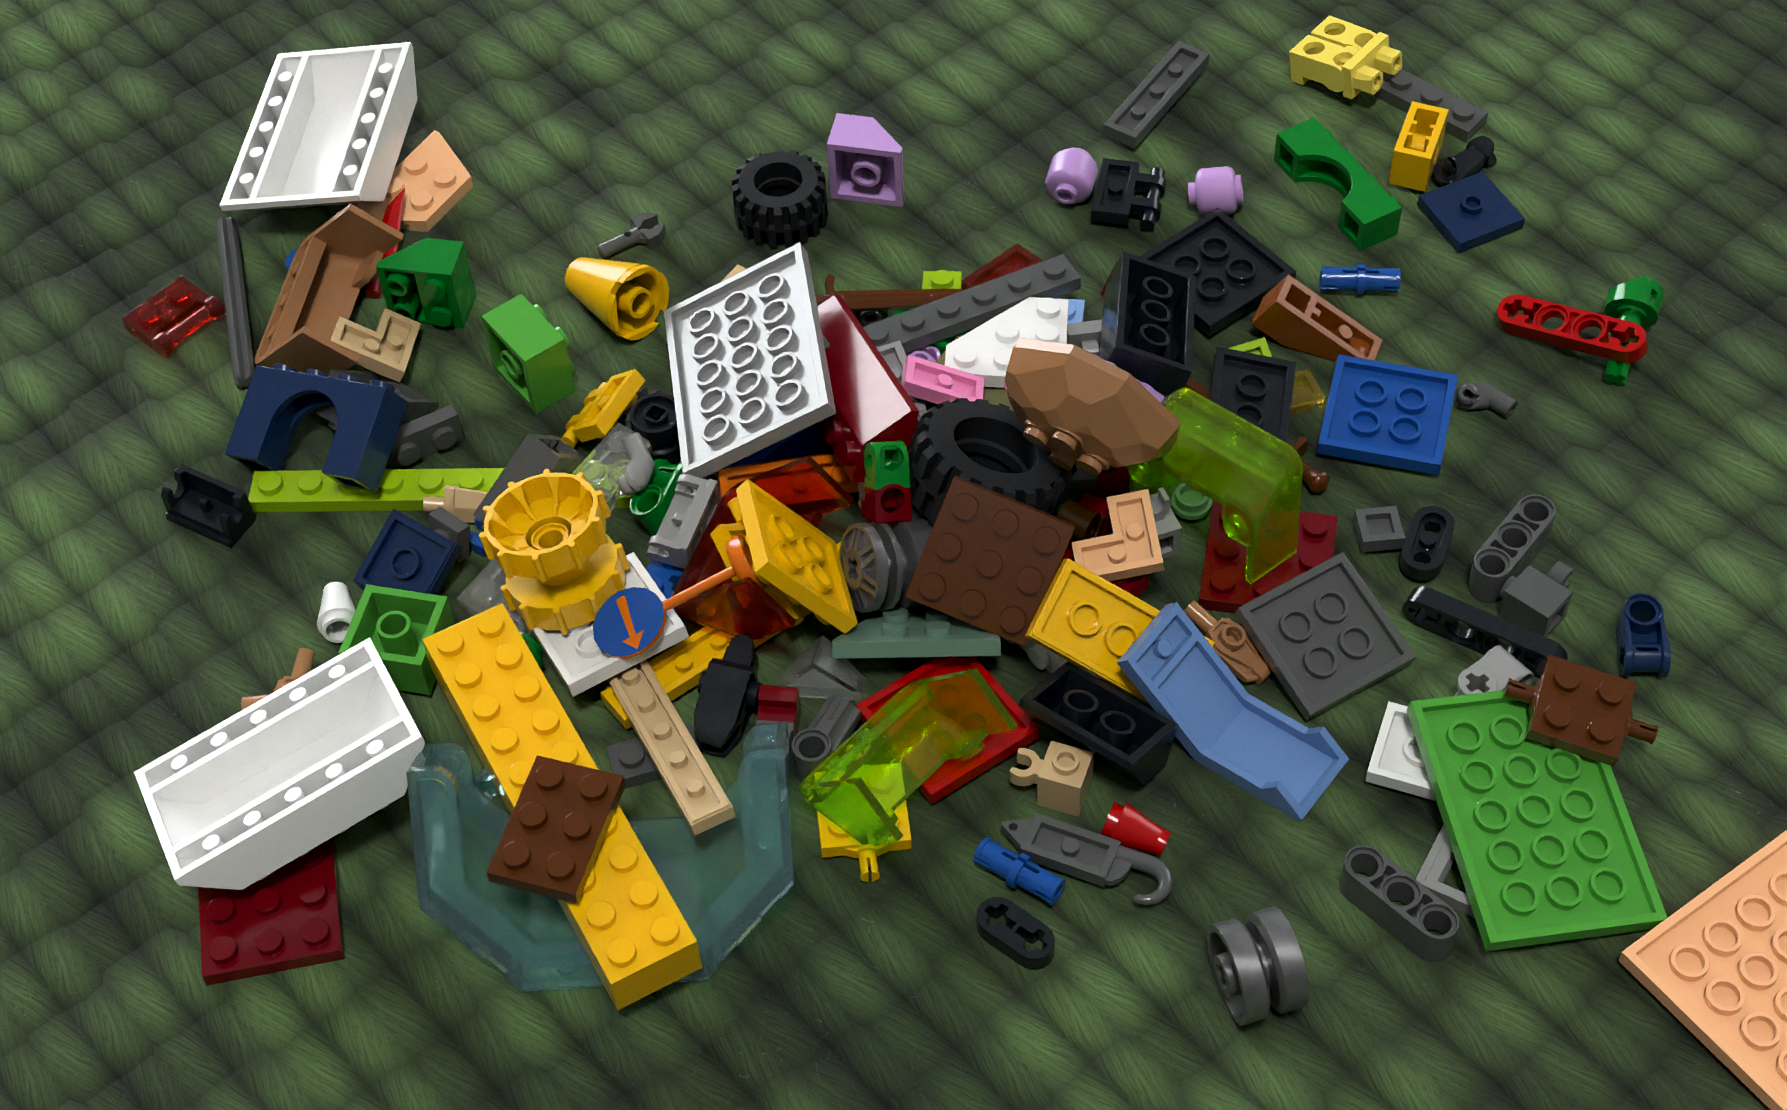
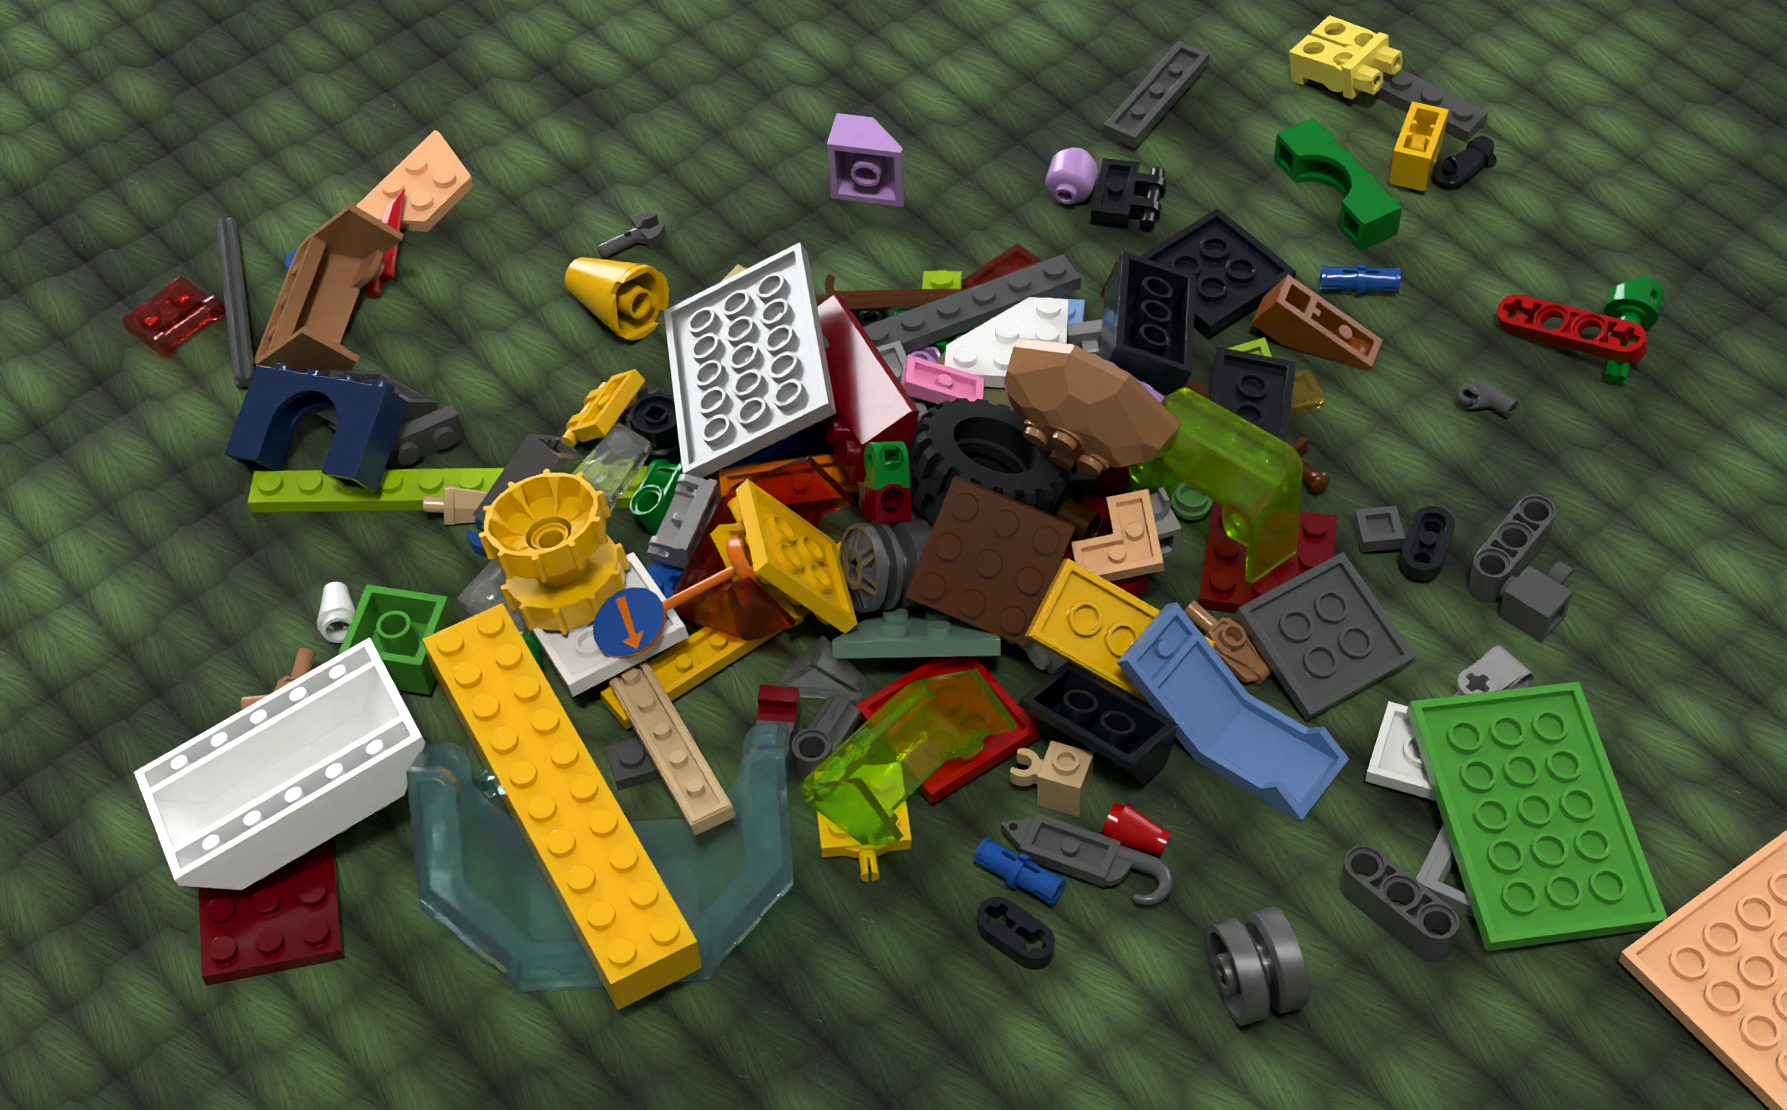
(208, 506): black hinge -> none
(326, 129): white slope -> none
(381, 350): tan plate -> none
(408, 557): dark blue plate -> none
(429, 282): green slope -> none
(451, 528): dark grey plate -> none
(529, 353): bright green brick -> none
(556, 829): reddish brown plate -> none
(640, 465): light grey arm -> none
(727, 698): black hinge -> none
(779, 198): black tyre -> none
(1216, 189): lavender head -> none
(1387, 414): blue plate -> none
(1440, 613): black beam -> none
(1470, 212): dark blue plate -> none
(1581, 710): reddish brown plate -> none
(1642, 644): dark blue piece -> none

